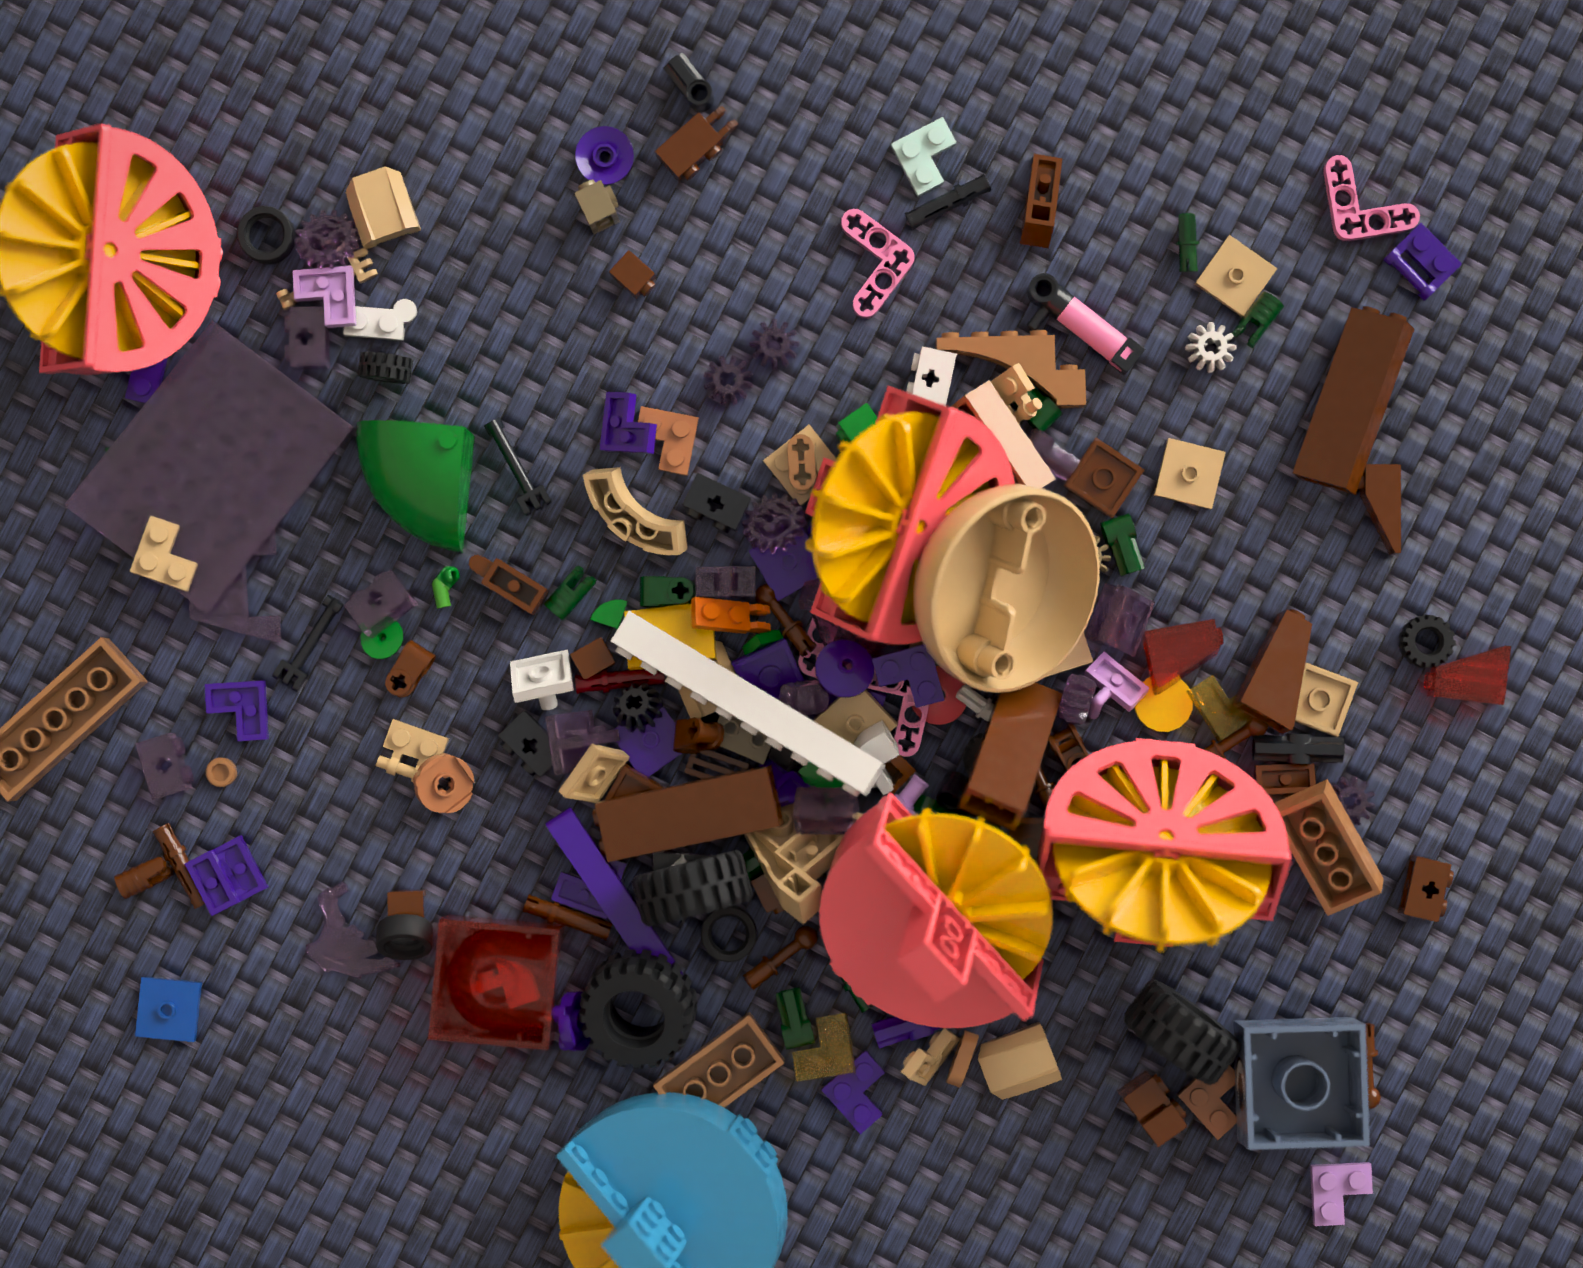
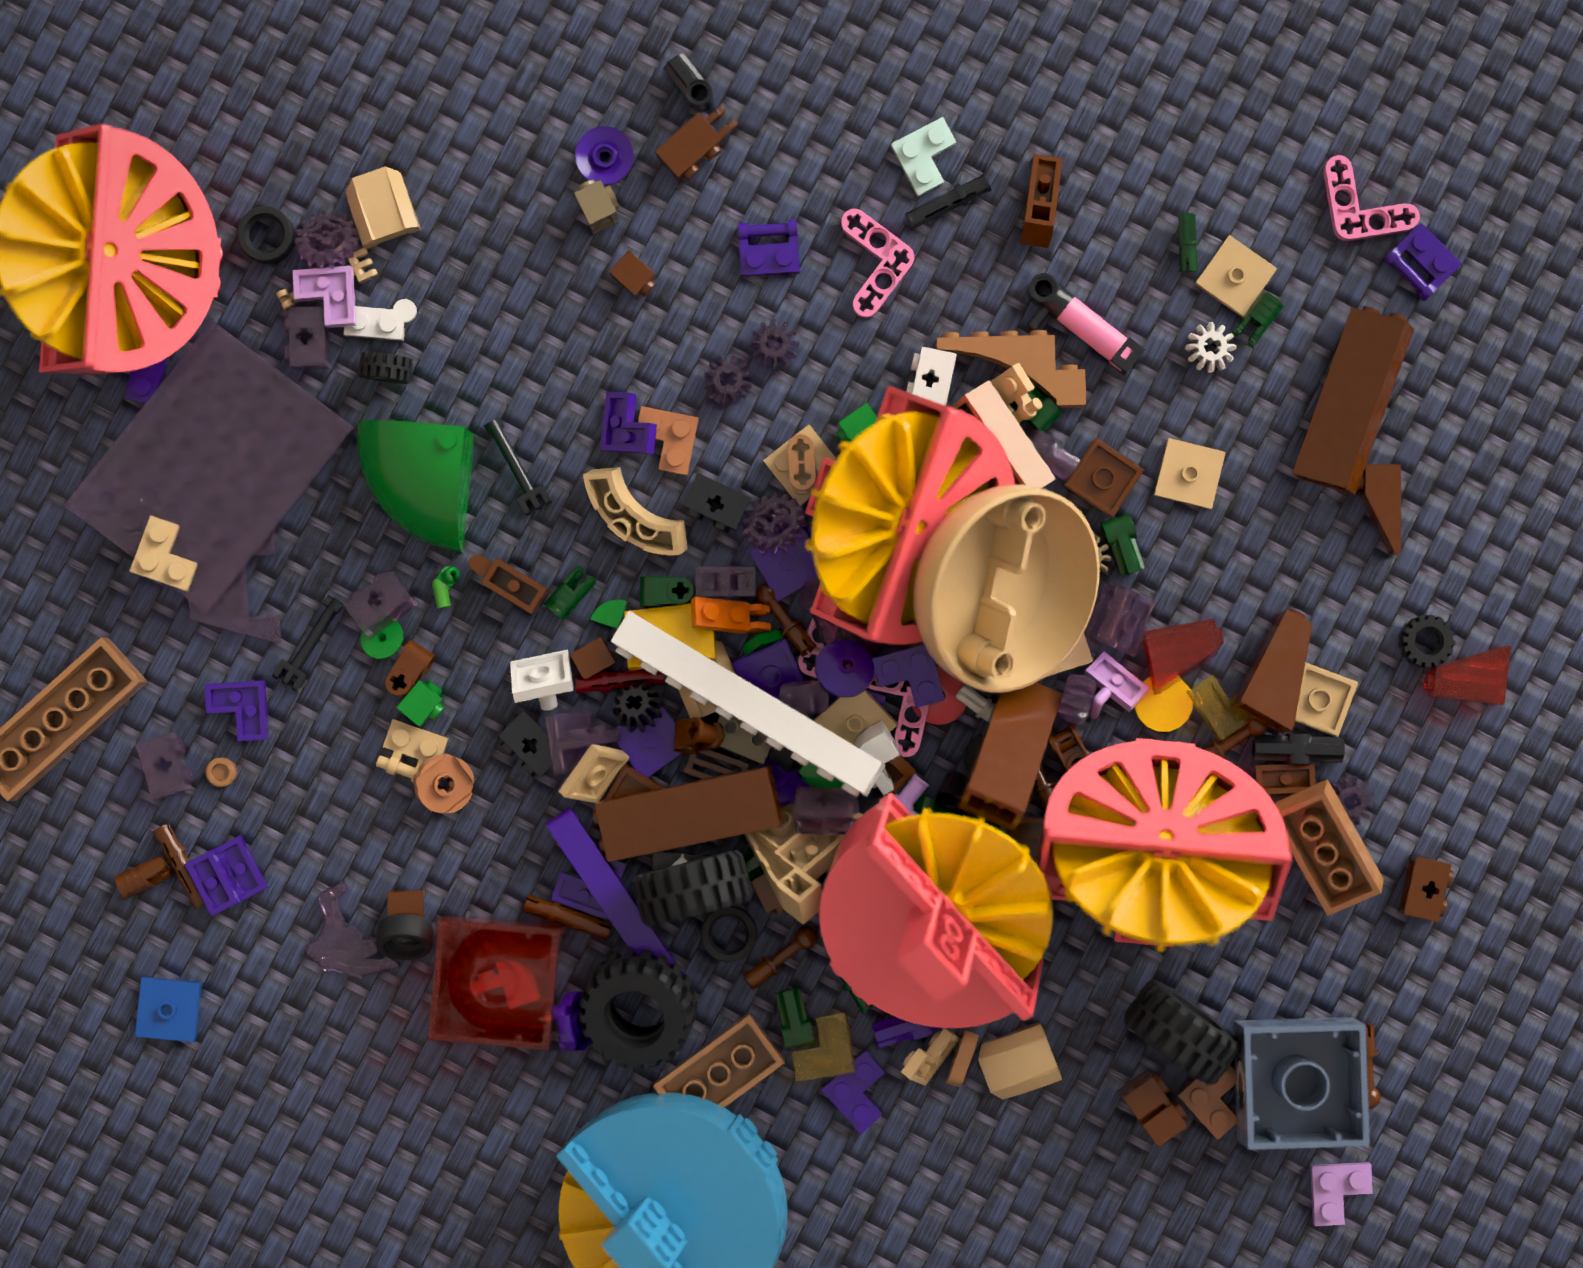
(422, 703): none -> green brick
(769, 258): none -> dark purple plate

